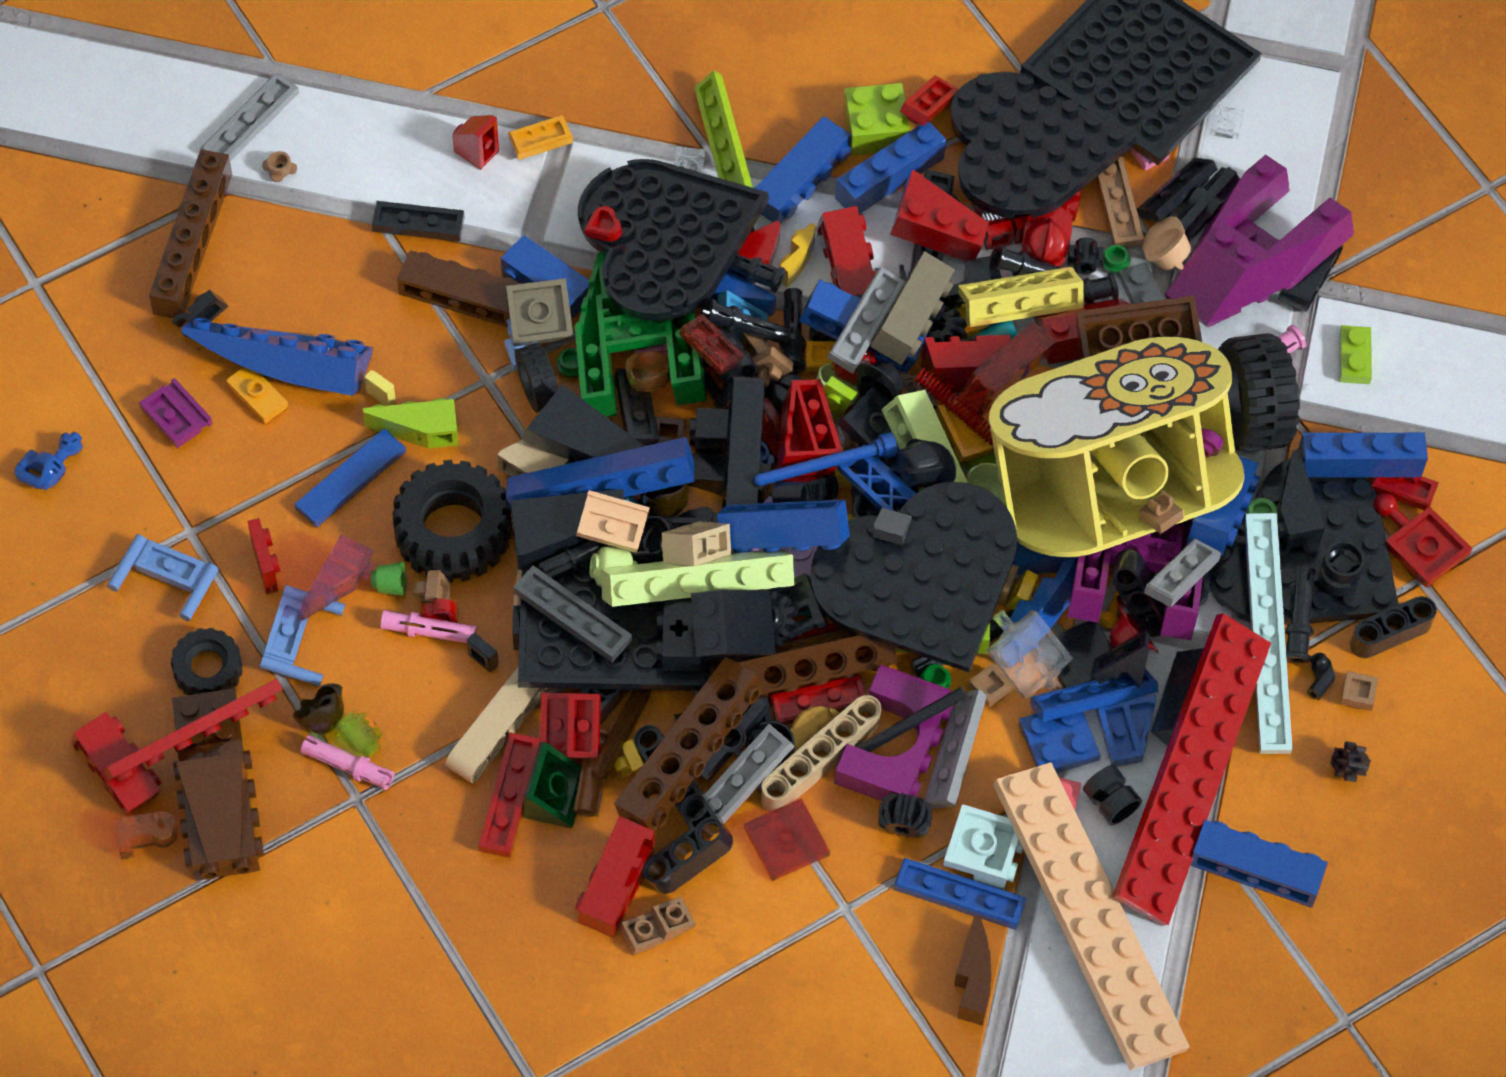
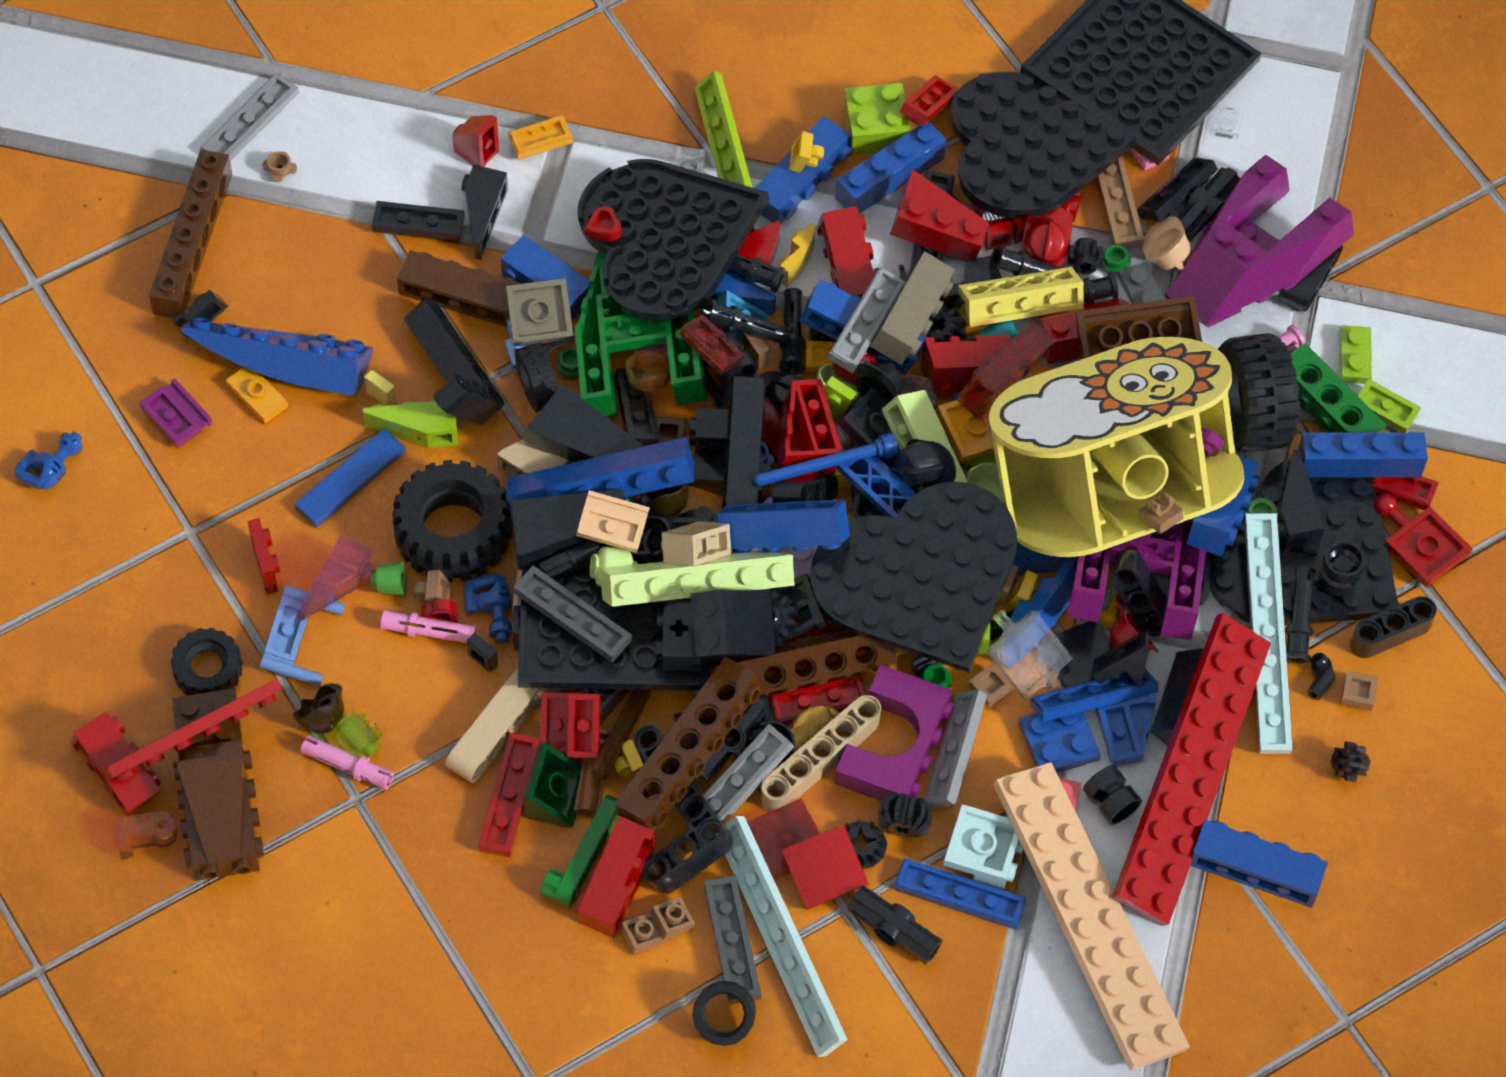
(168, 567): medium blue plate -> none
(467, 387): none -> black beam
(484, 197): none -> black slope
(494, 601): none -> blue piece
(566, 887): none -> green beam
(711, 1034): none -> black tyre
(731, 935): none -> dark grey plate
(772, 365): medium nougat tile -> none
(783, 940): none -> light aqua plate
(805, 153): none -> yellow tile
(825, 867): none -> red slope
(875, 849): none -> black gear
(891, 526): dark grey slope -> none
(894, 924): none -> black piece
(913, 720): black bar -> none
(972, 425): red piece -> none
(974, 974): reddish brown slope -> none
(1182, 572): light grey tile -> none
(1330, 387): none -> green brick
(1389, 406): none -> lime plate

